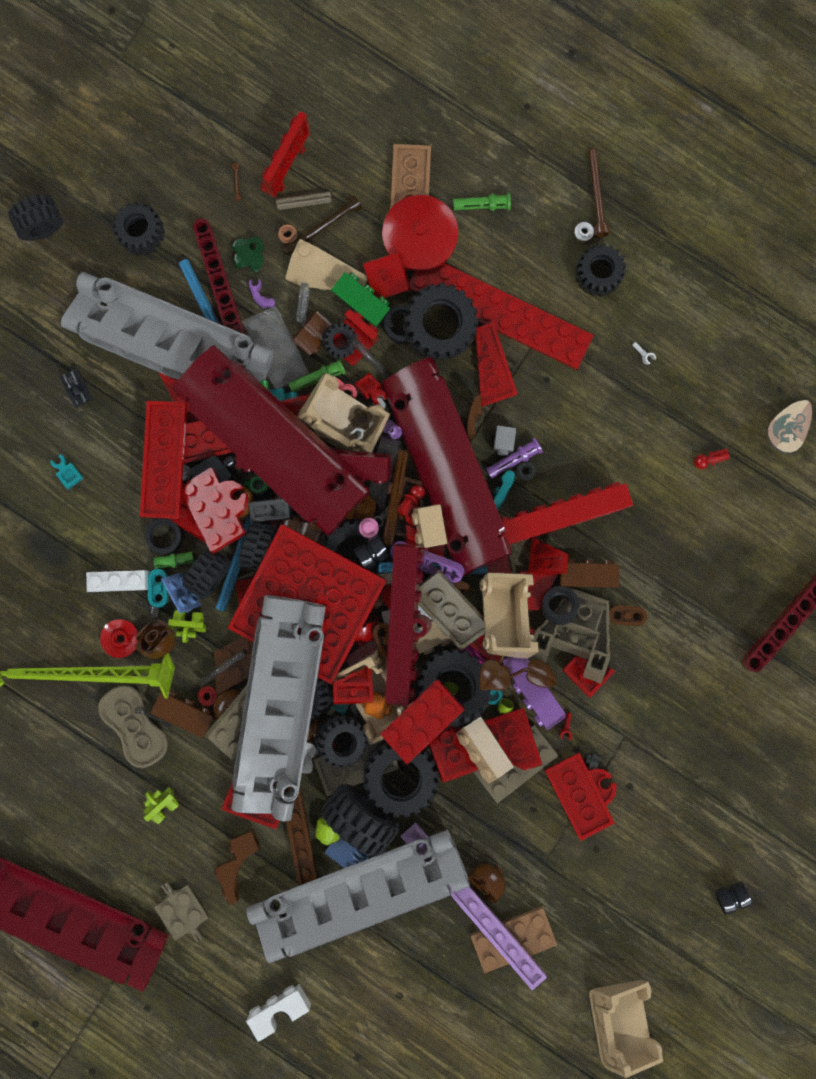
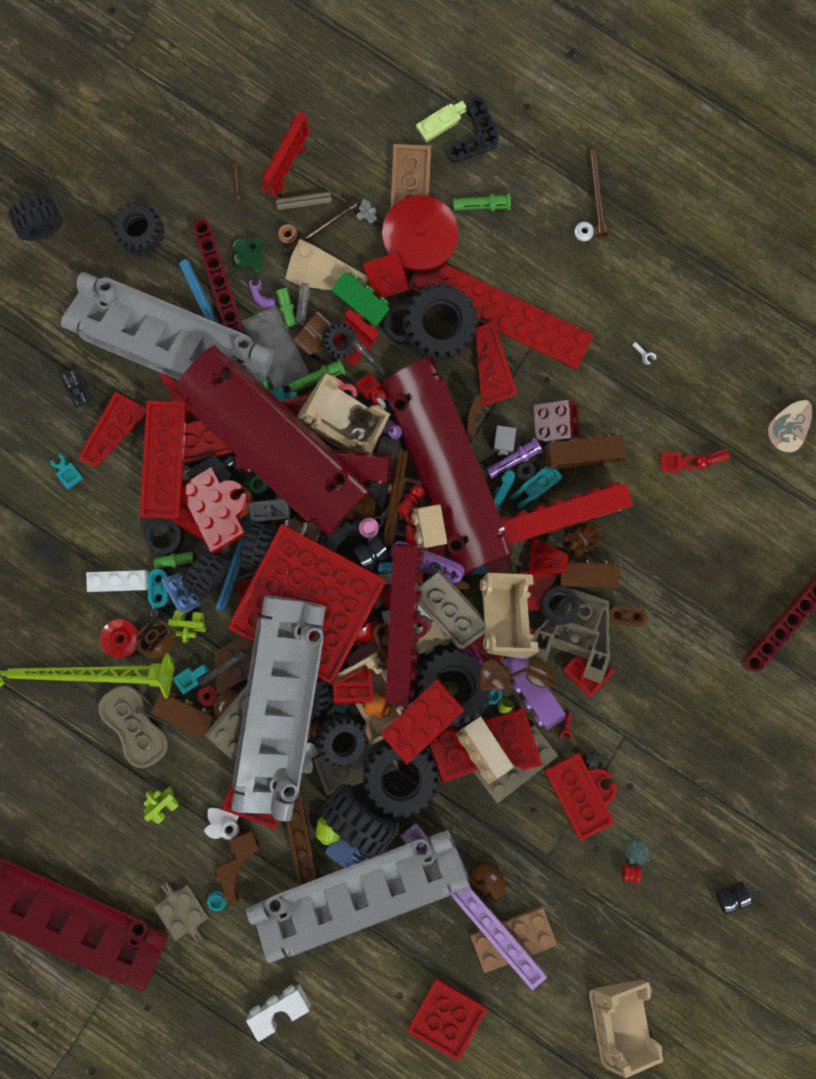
(114, 425): none -> red wing
(189, 679): none -> teal plate
(216, 901): none -> teal plate
(219, 821): none -> white plate
(286, 308): none -> bright green pin
(366, 211): none -> light grey plant
(441, 121): none -> yellowish green hinge
(447, 1019): none -> red plate
(479, 139): none -> black beam
(537, 485): none -> teal hinge
(556, 420): none -> bracket
(584, 451): none -> reddish brown brick
(584, 538): none -> reddish brown pin
(606, 256): black tyre -> none
(631, 873): none -> red wheel
(637, 852): none -> clear light blue gear
(673, 462): none -> red plate

